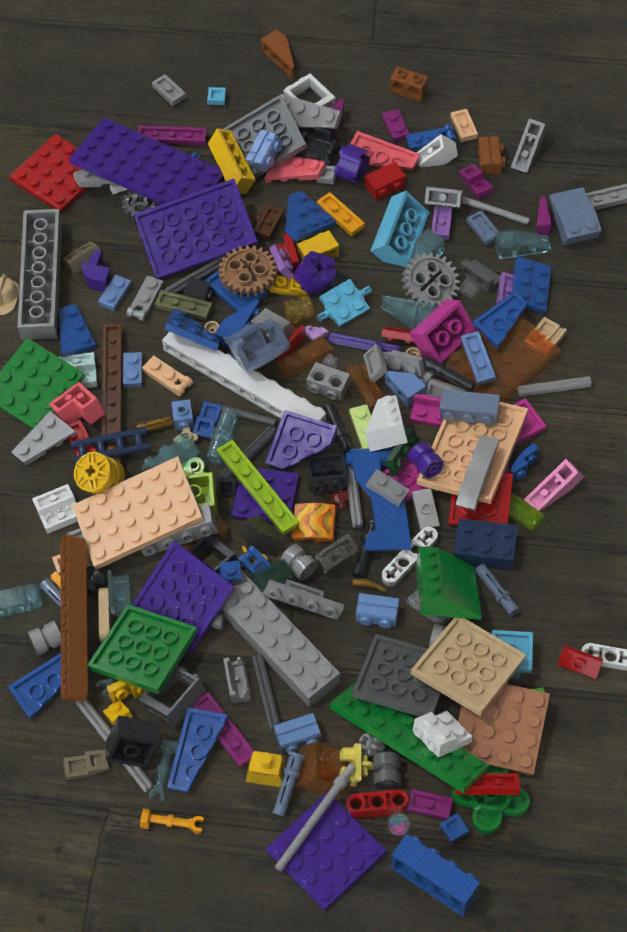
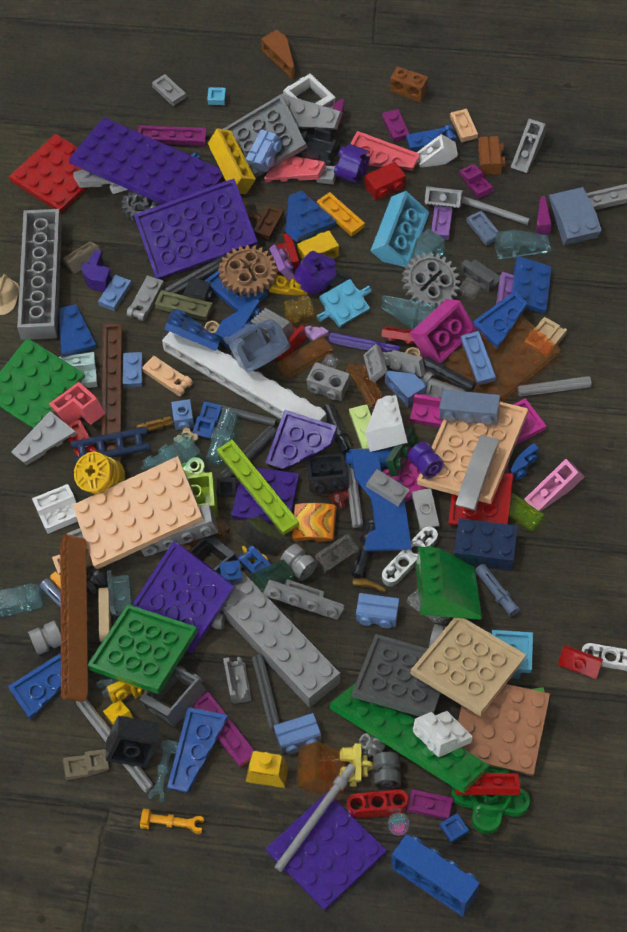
(291, 772): sand blue pin -> none

